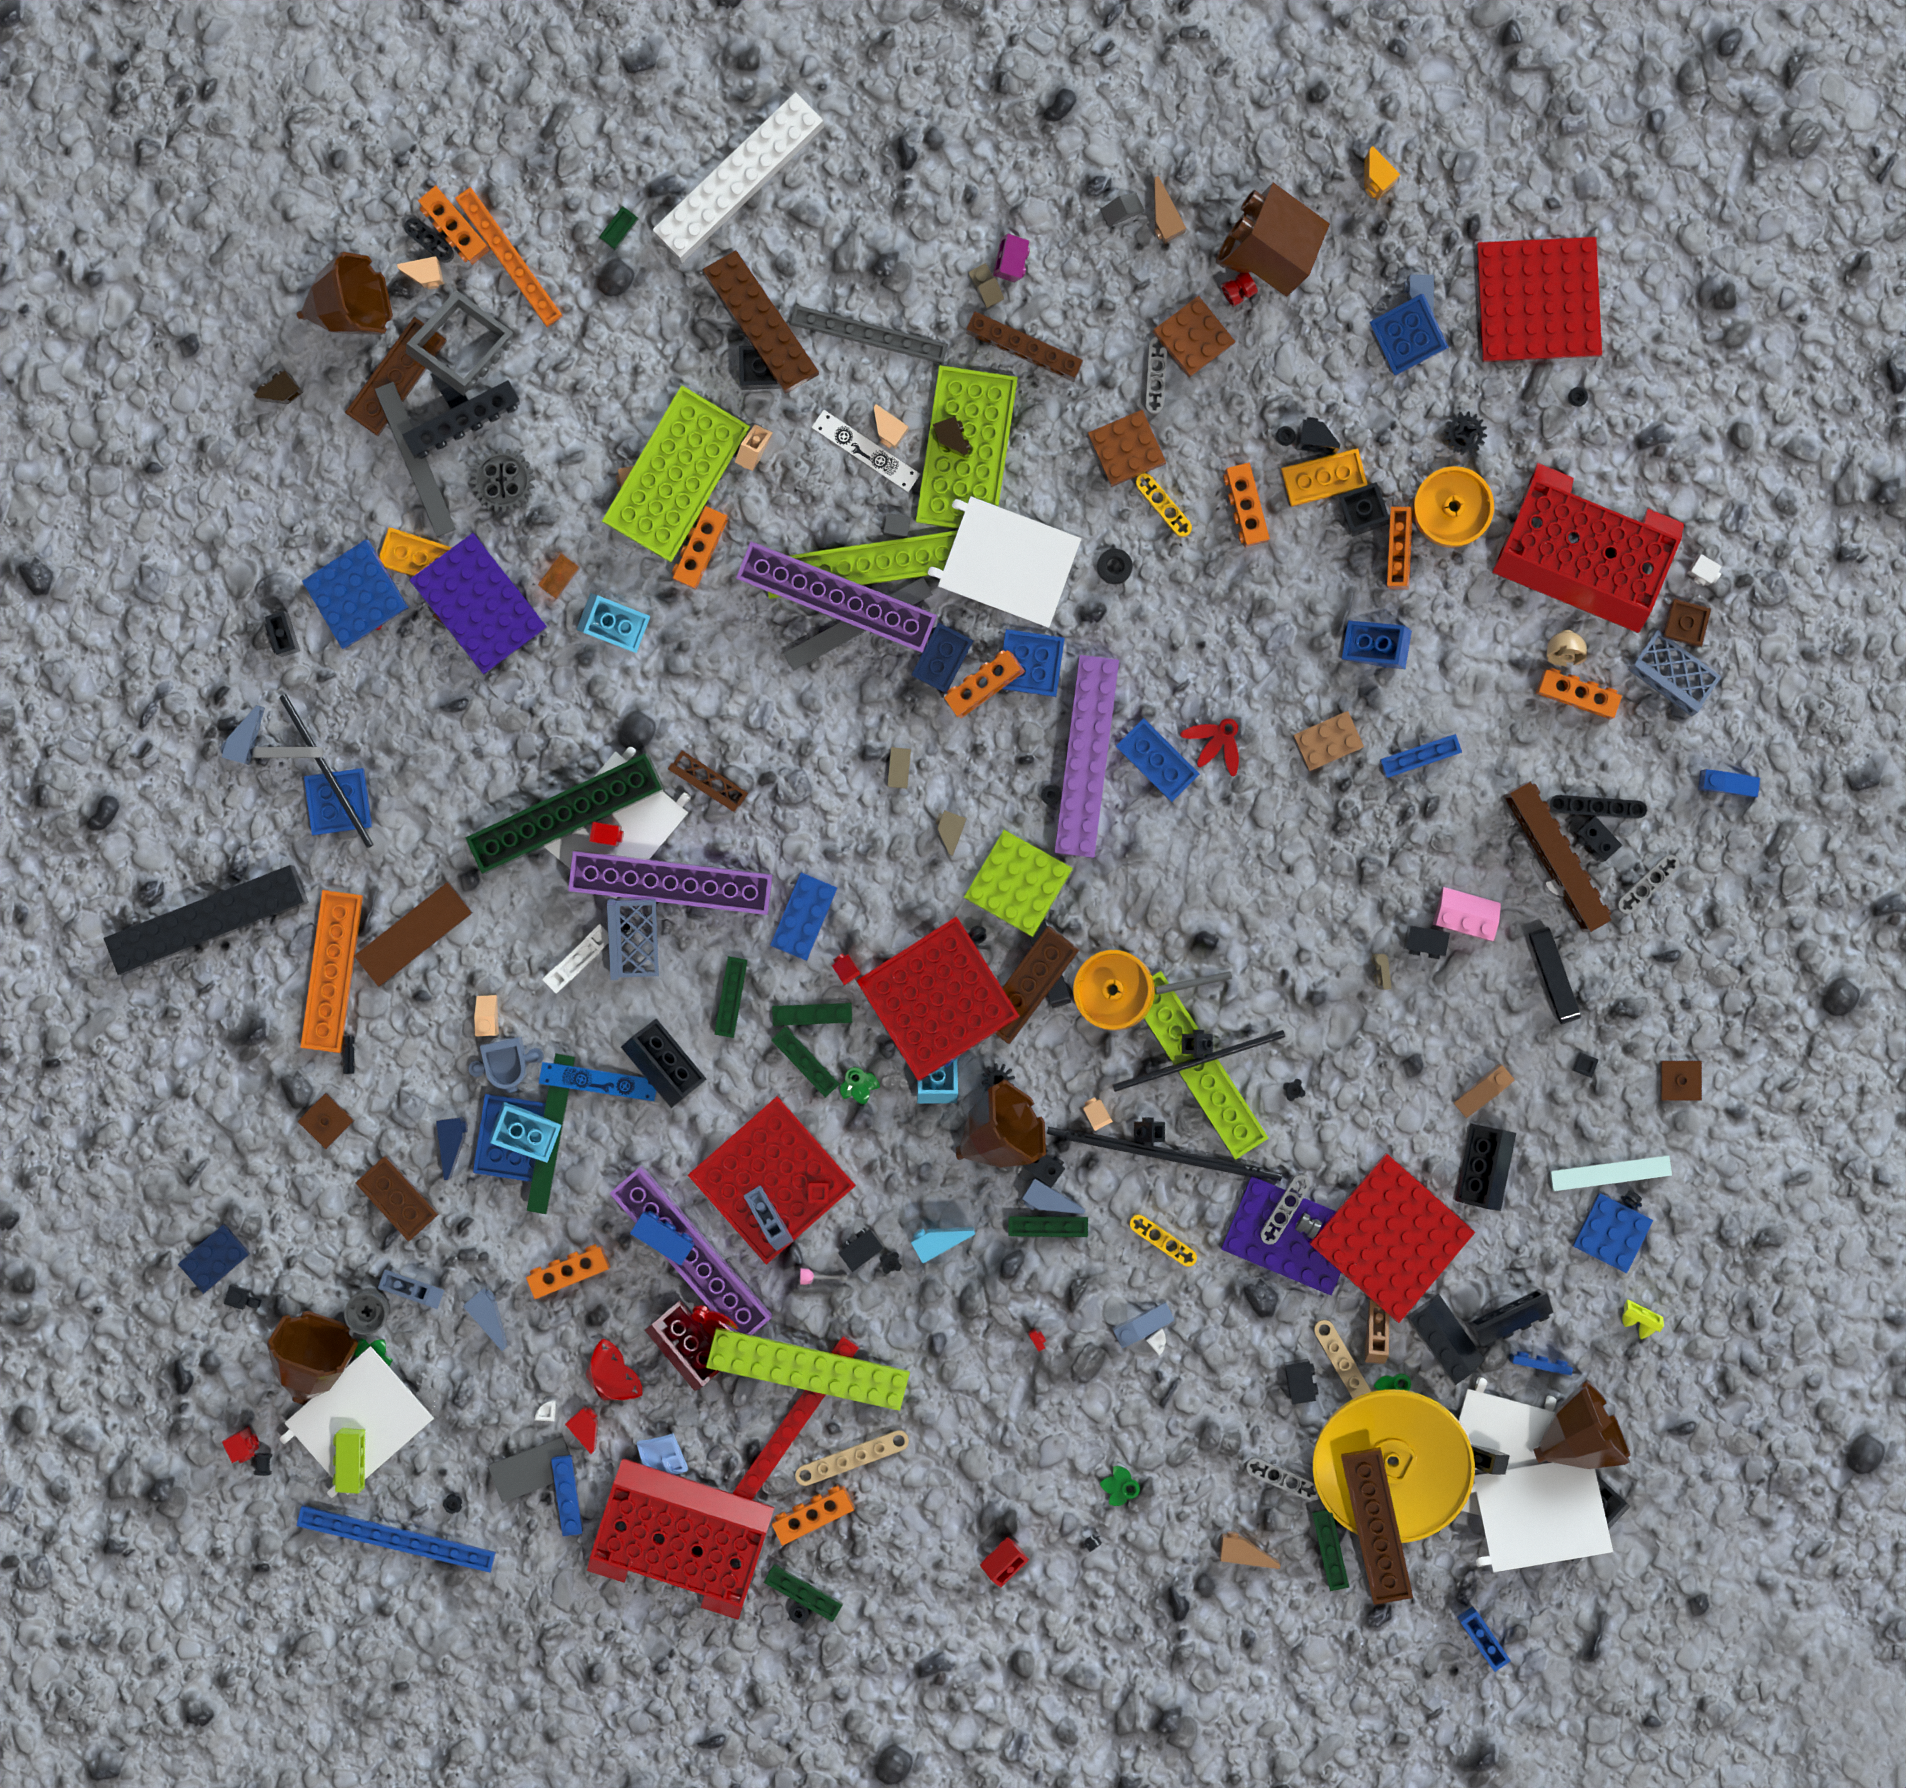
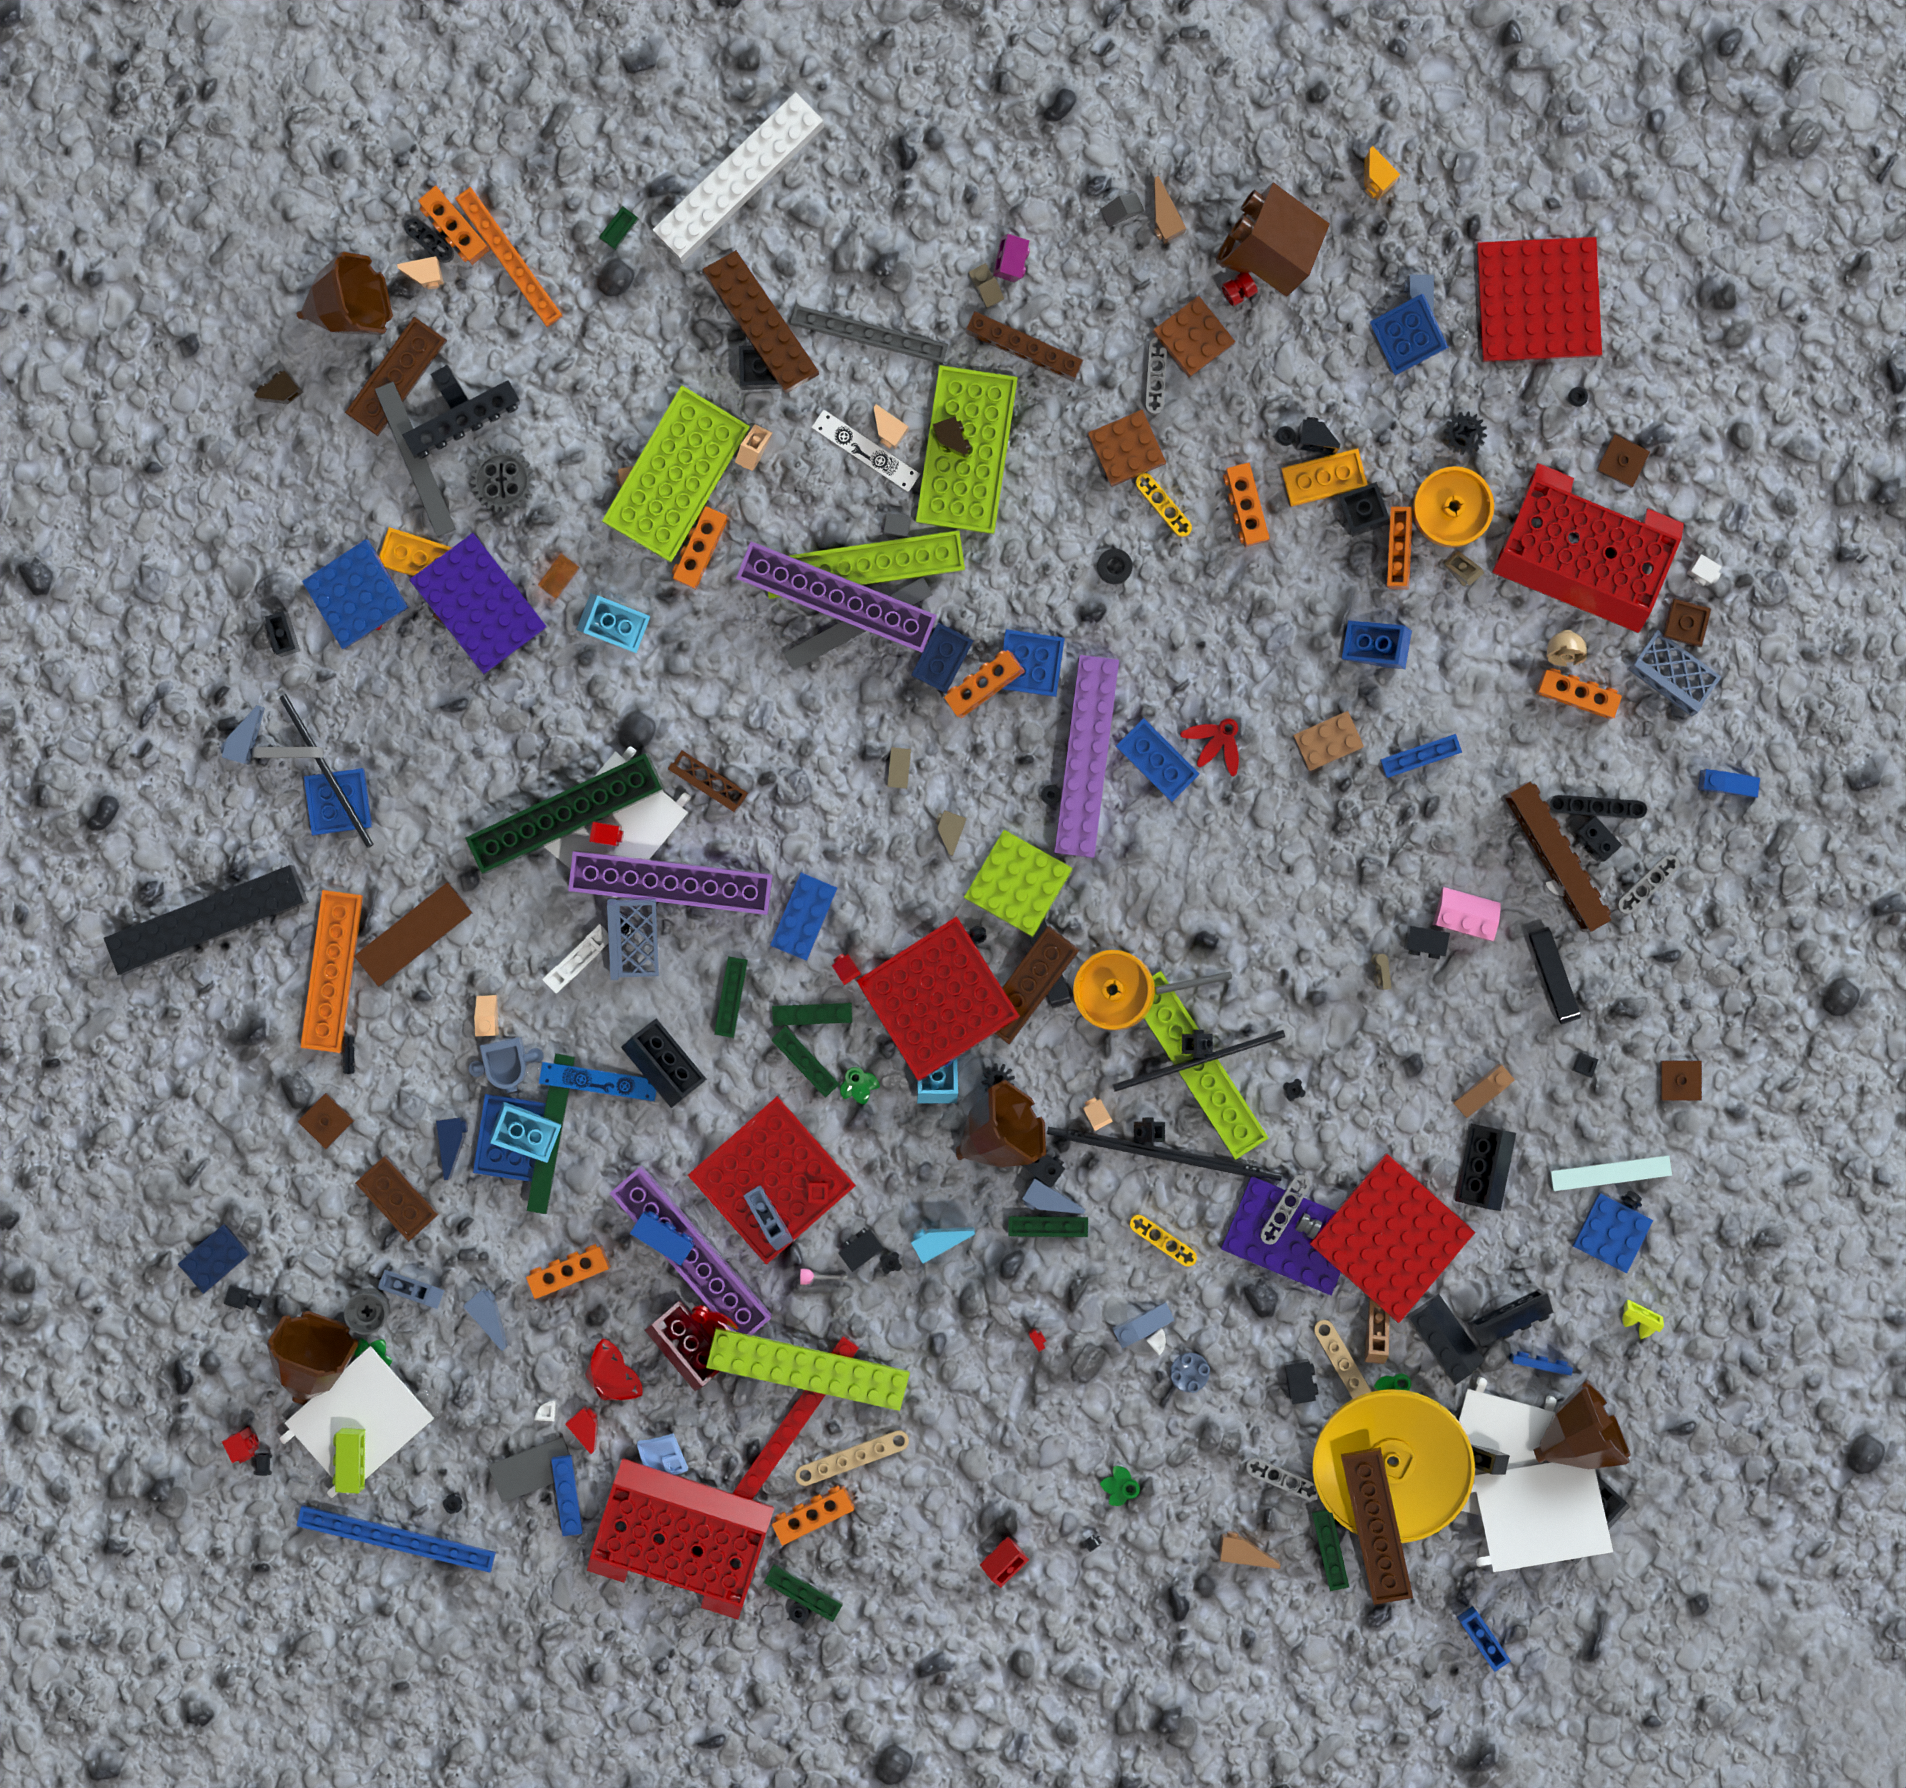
(455, 301): dark grey window -> none
(1008, 561): white flag -> none
(1189, 1372): none -> sand blue dish
(1463, 569): none -> dark tan slope
(1623, 461): none -> reddish brown plate

